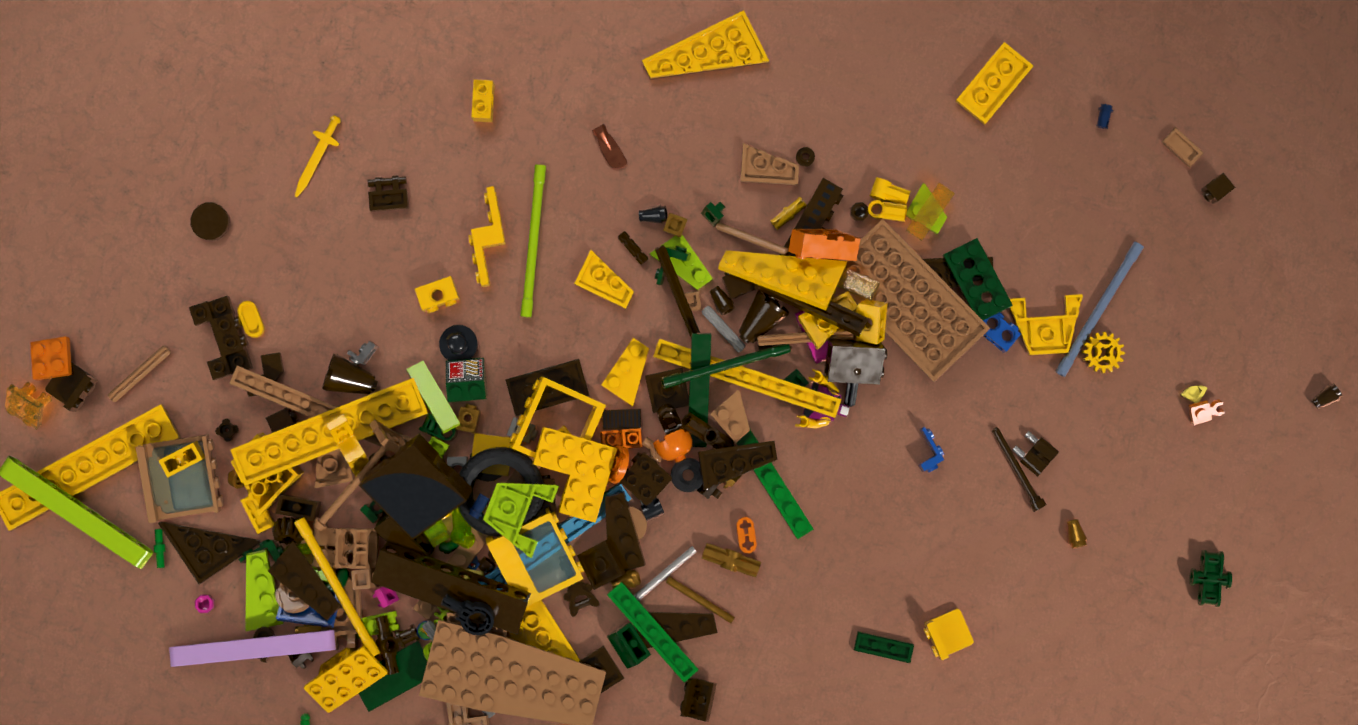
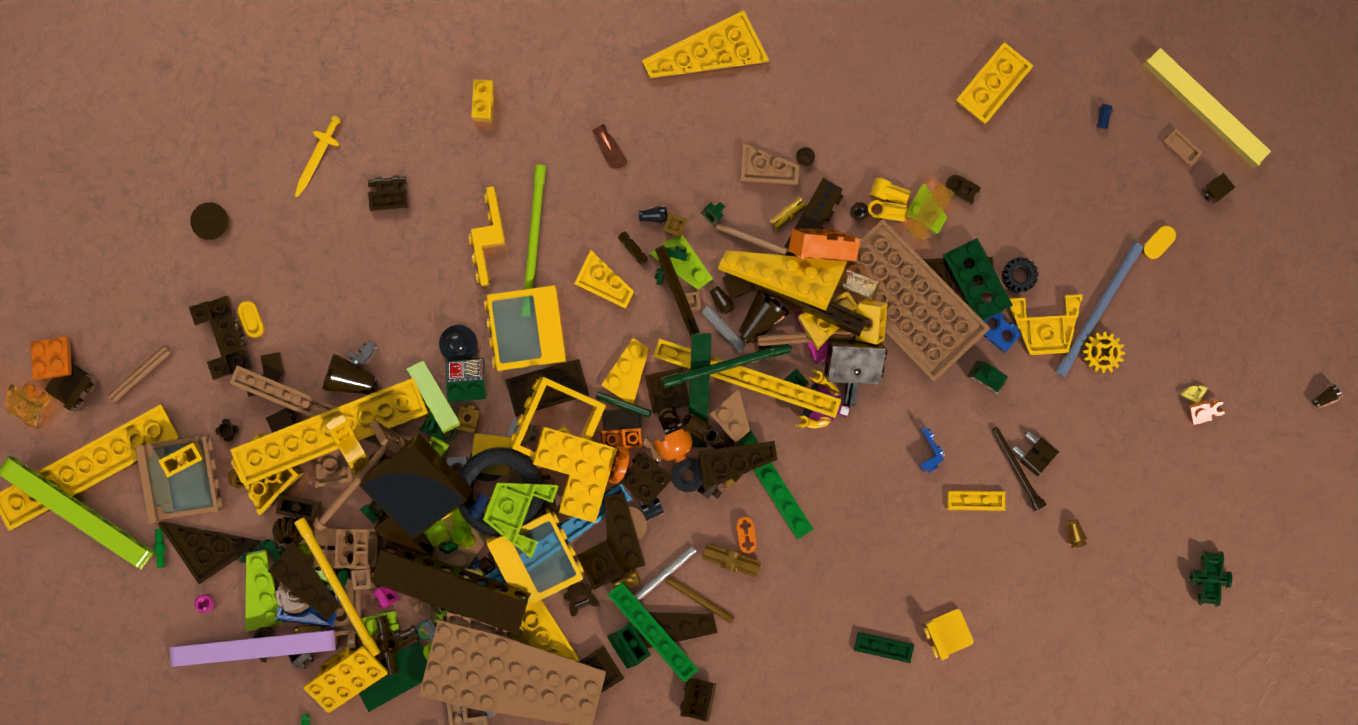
(260, 523): yellow plate -> none
(426, 292): yellow brick -> none
(466, 609): black pin -> none
(525, 328): none -> panel
(623, 404): none -> dark green bar
(957, 184): none -> dark brown plate
(976, 500): none -> yellow tile
(988, 377): none -> dark green torso
(1031, 275): none -> black tyre
(1159, 242): none -> yellow tile
(1206, 108): none -> light yellow tile

